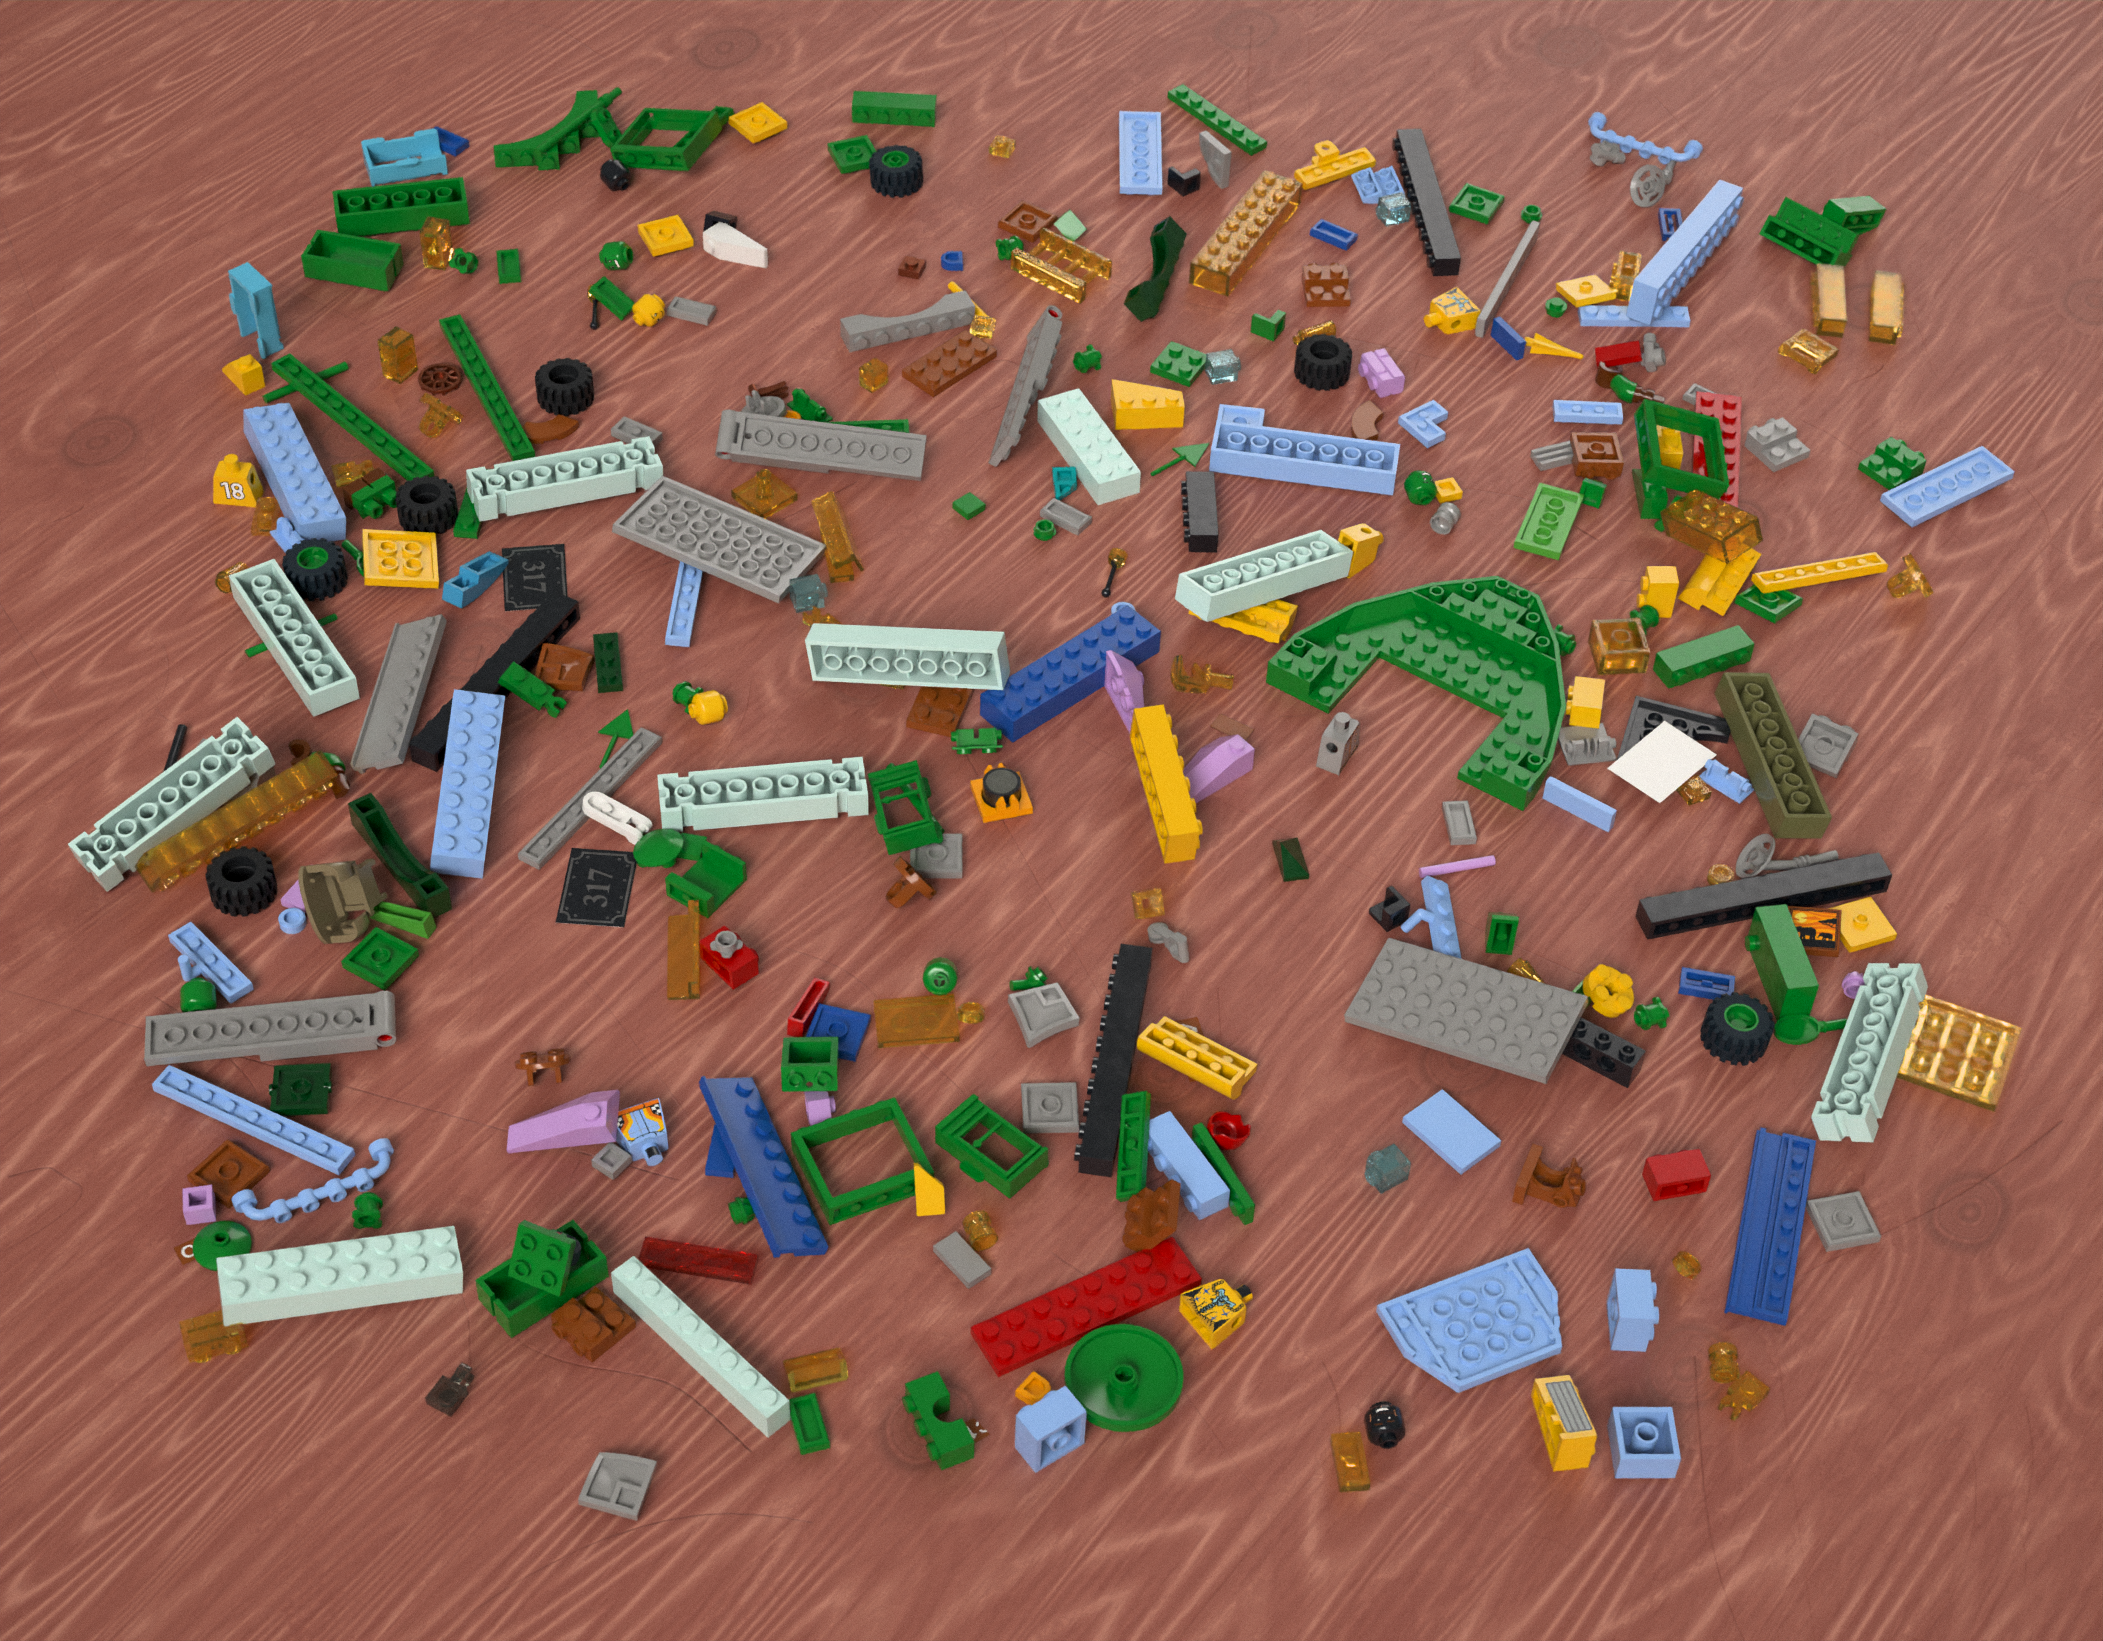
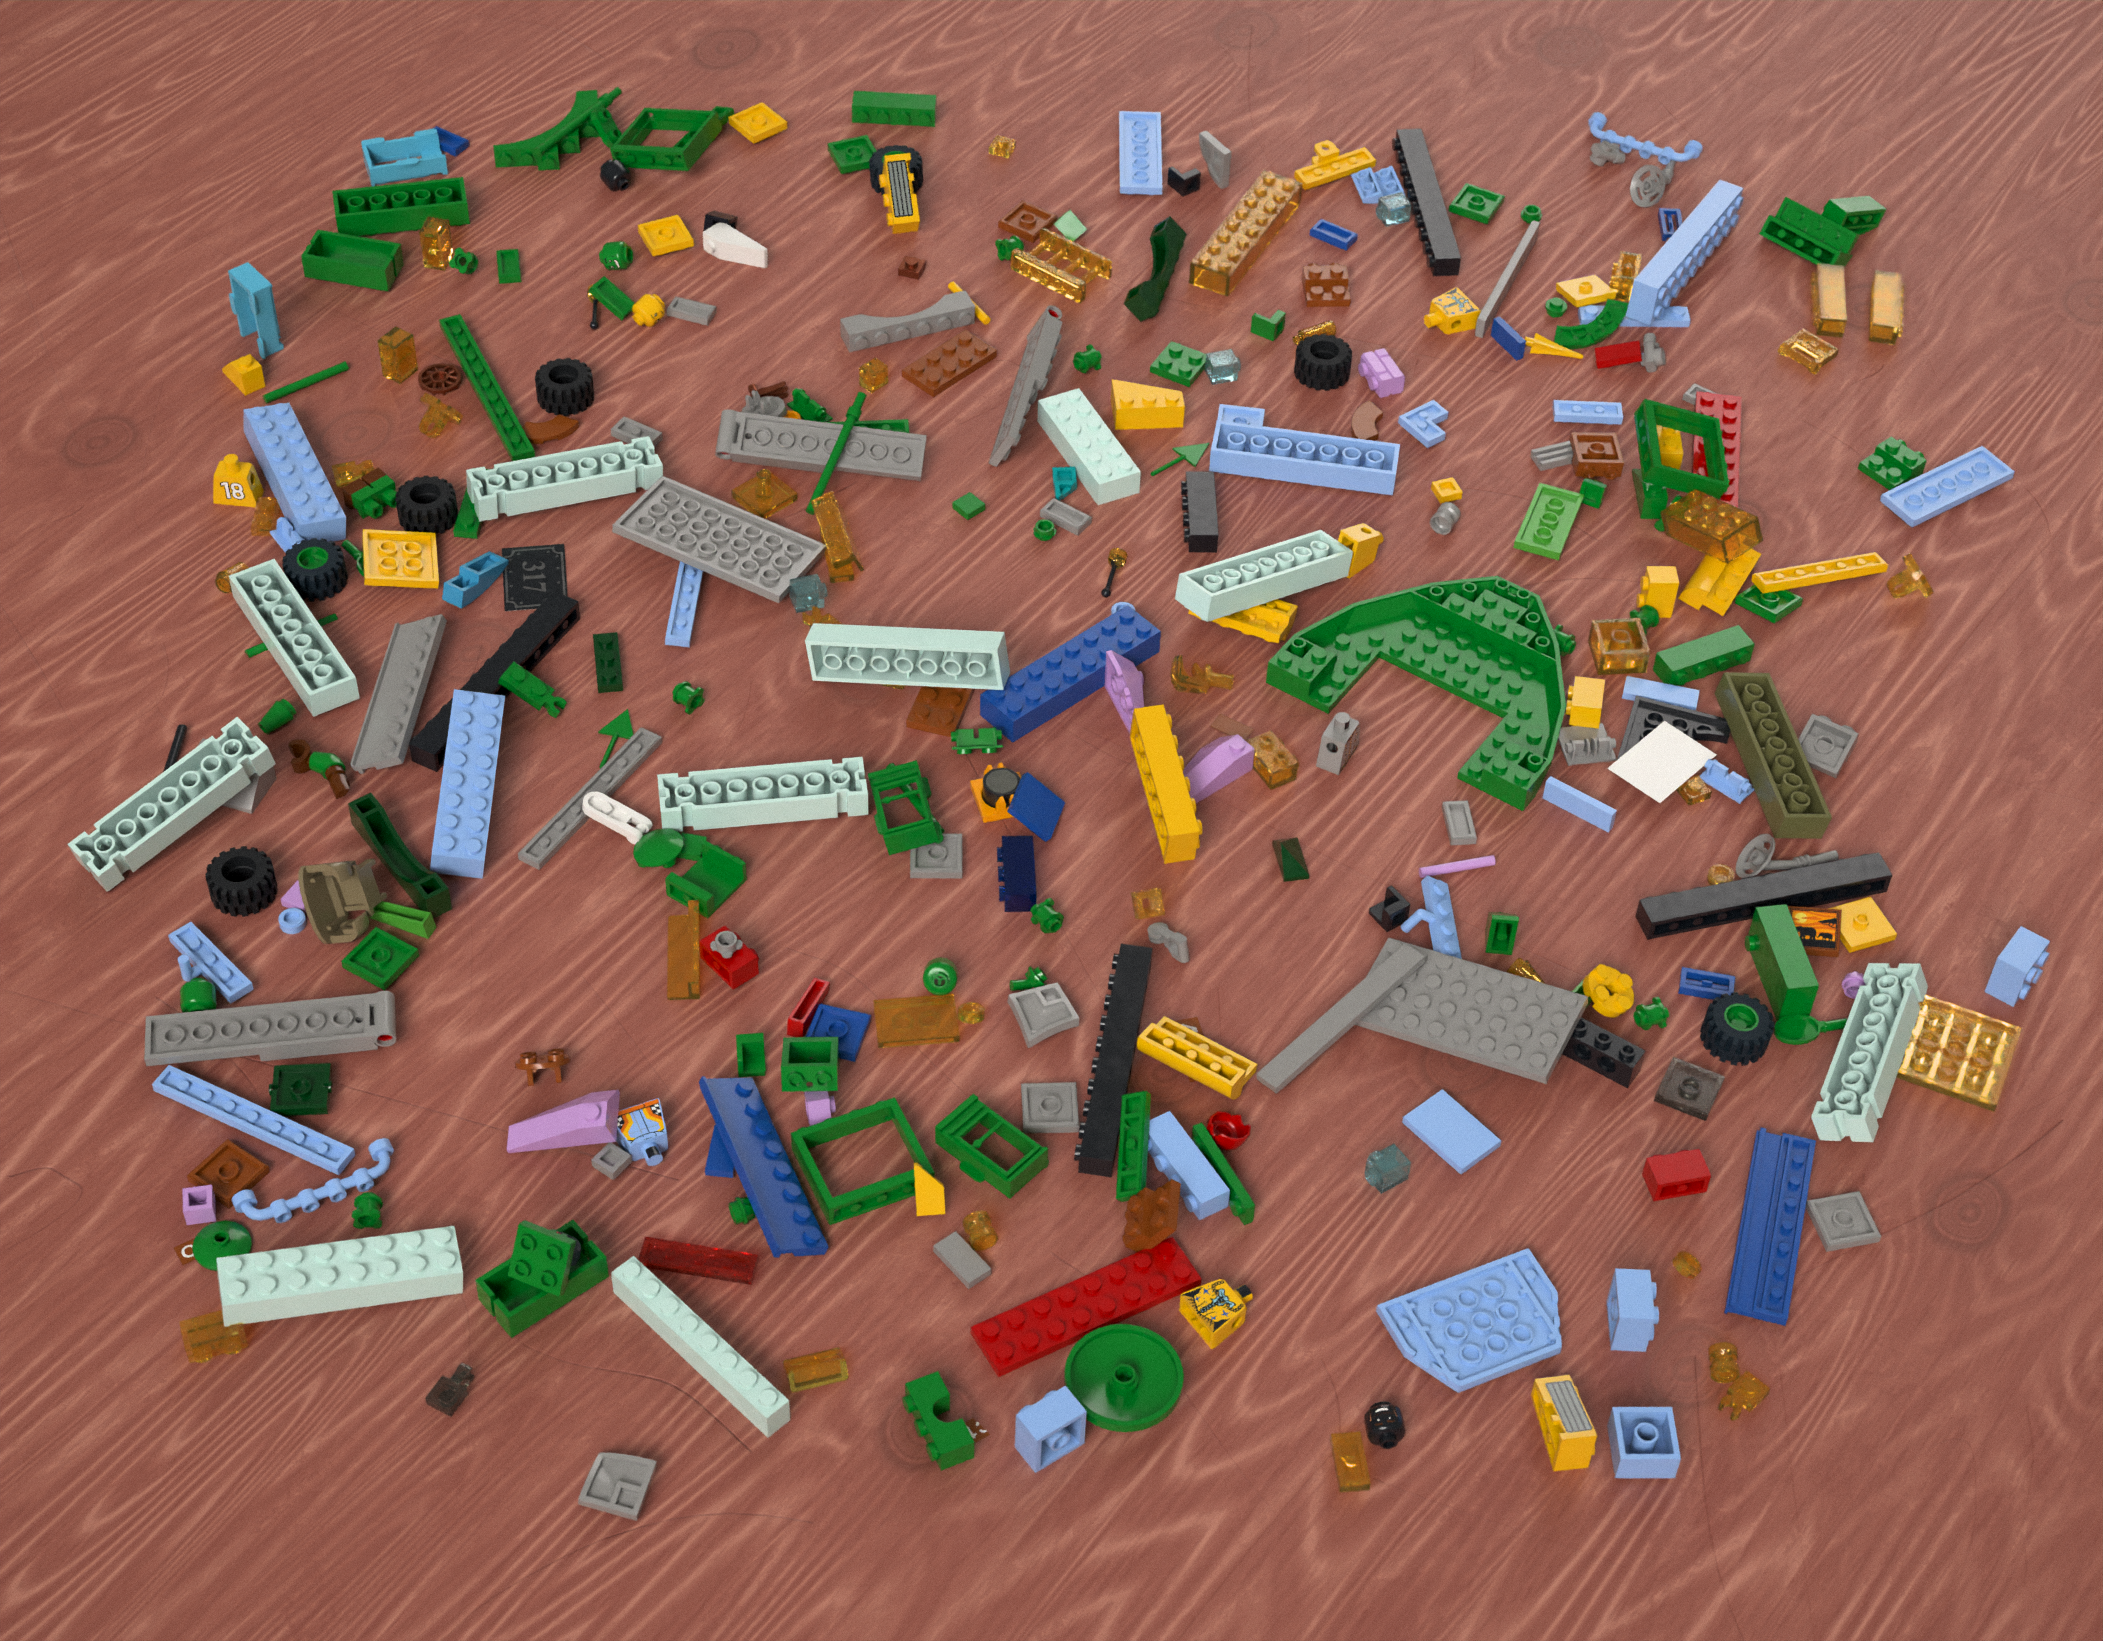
(236, 821): clear yellow brick -> none
(277, 716): none -> green cone
(350, 418): green plate -> none
(563, 667): dark orange plate -> none
(591, 1324): dark orange plate -> none
(597, 887): black sticker -> none
(708, 707): yellow head -> none
(750, 1055): none -> green panel
(808, 1424): green tile -> none
(853, 415): none -> green bar
(899, 194): none -> wedge
(908, 885): dark orange tile -> none
(952, 261): blue tile -> none
(983, 326): clear yellow plate -> none
(1017, 873): none -> clear blue brick
(1033, 1389): light orange tile -> none
(1036, 807): none -> blue tile
(1047, 916): none -> green brick
(1217, 119): green plate -> none
(1273, 760): none -> clear yellow brick
(1340, 1018): none -> light grey tile
(1420, 487): green head -> none
(1534, 1174): dark orange tile -> none
(1596, 331): none -> green tile
(1622, 386): piece -> none
(1660, 692): none -> light blue tile
(1689, 1088): none -> clear smoke plate
(1776, 444): light grey plate -> none
(2018, 967): none -> light blue brick

